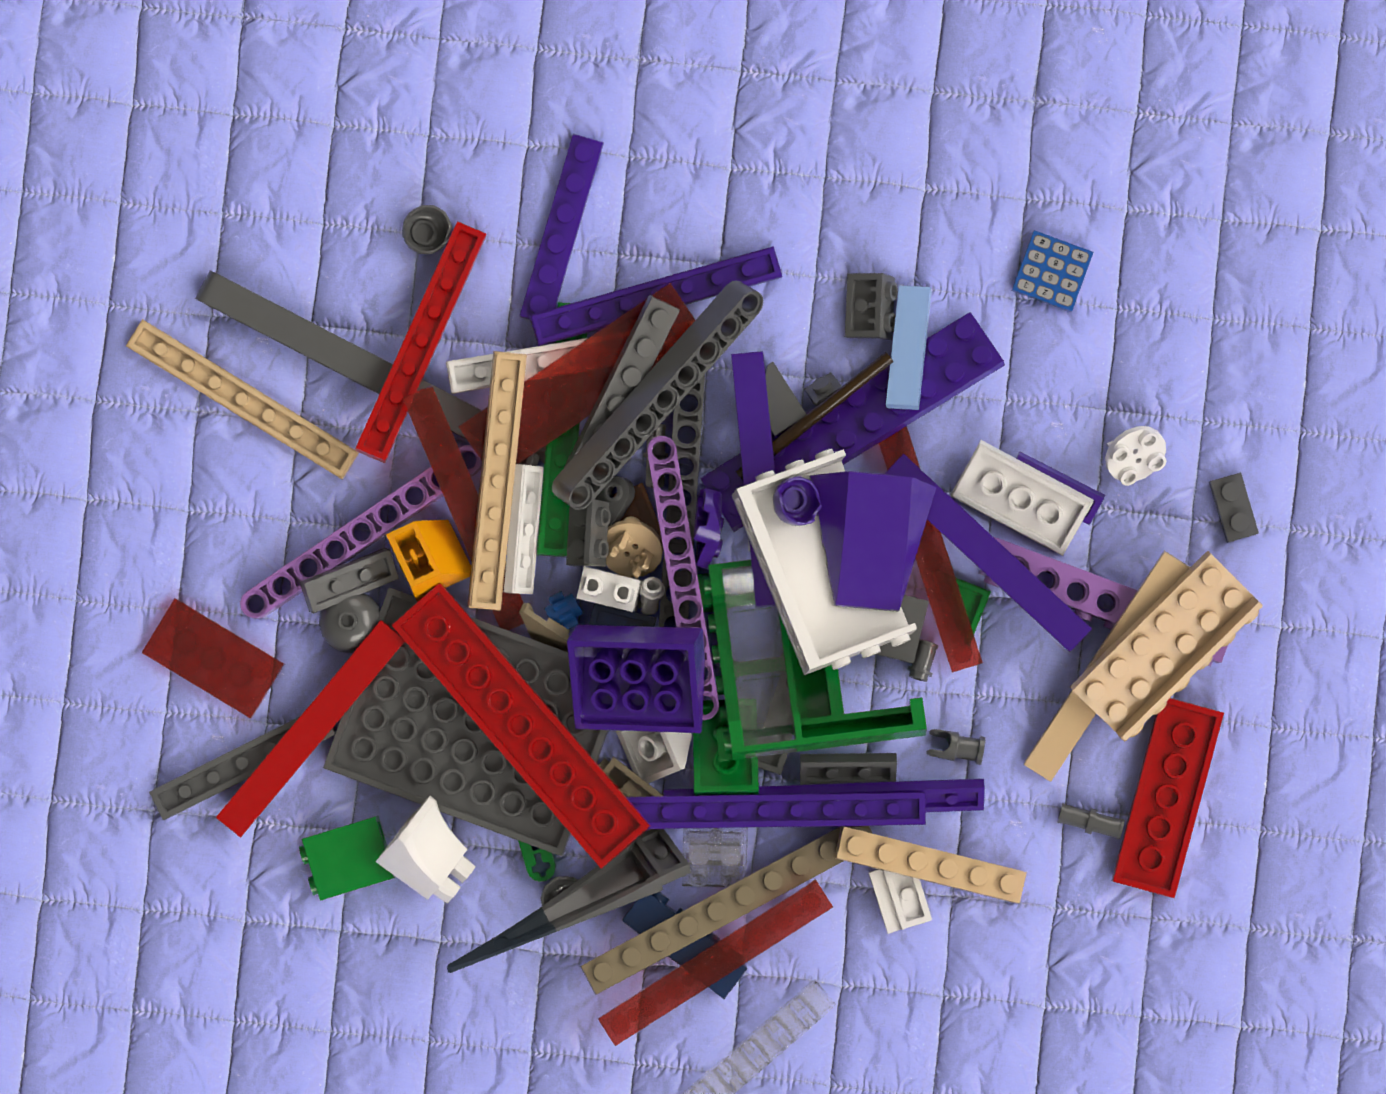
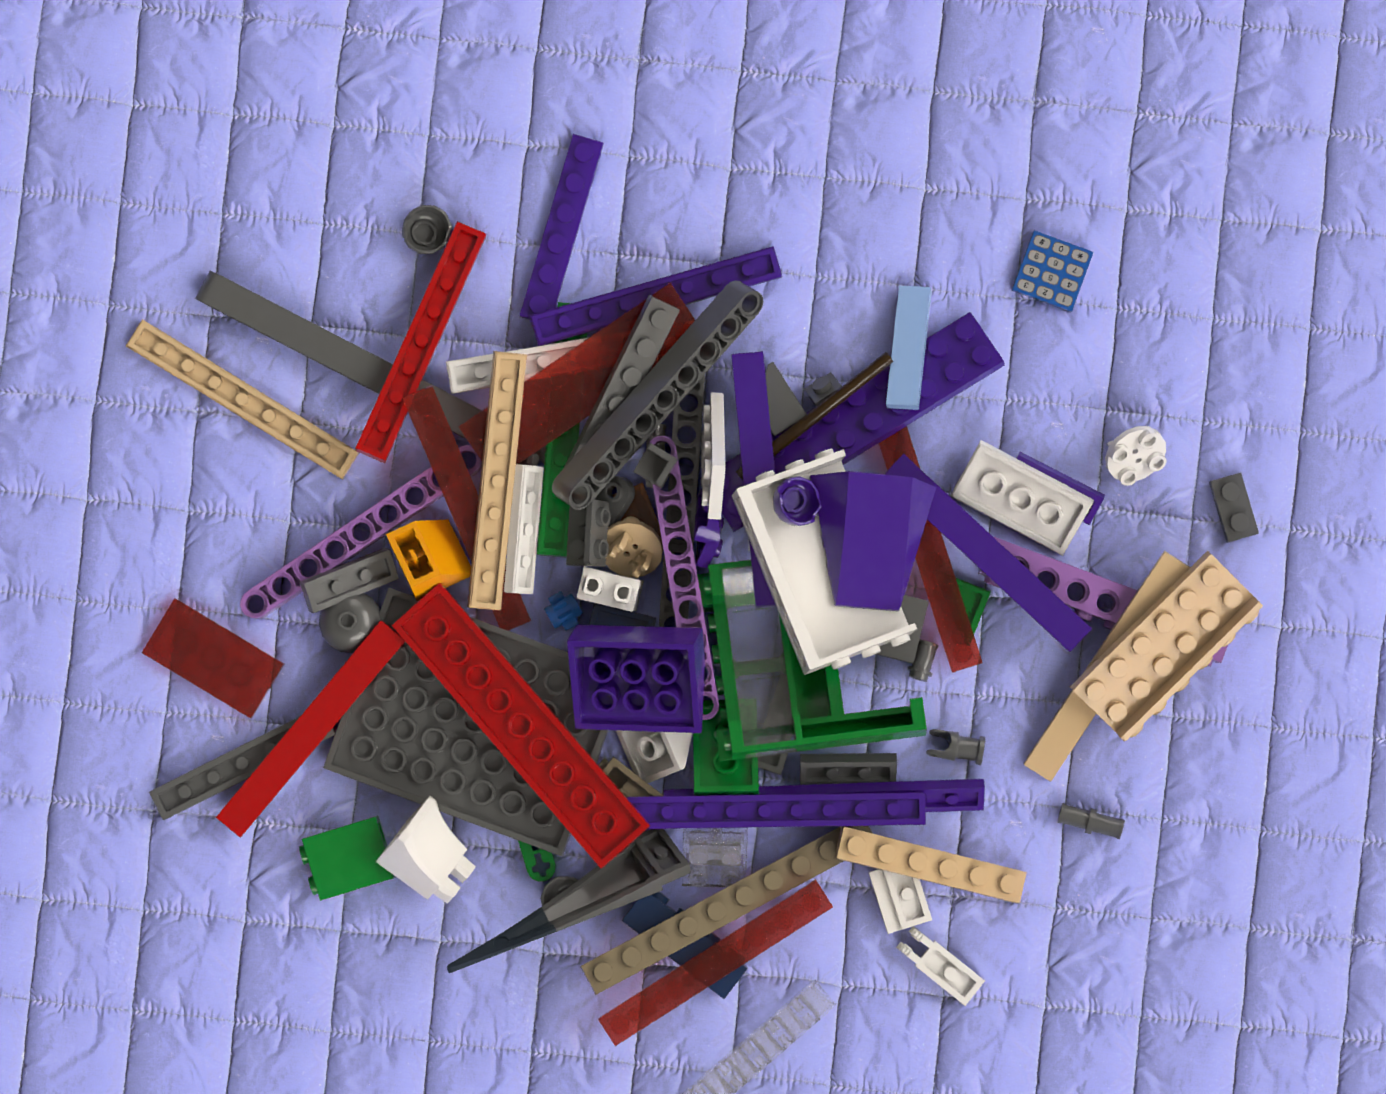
(544, 631): dark tan tile -> none
(651, 593): white pin -> none
(655, 465): none -> dark grey panel
(713, 455): none -> white plate
(870, 305): dark grey bracket -> none
(944, 968): none -> white hinge
(1167, 797): red plate -> none

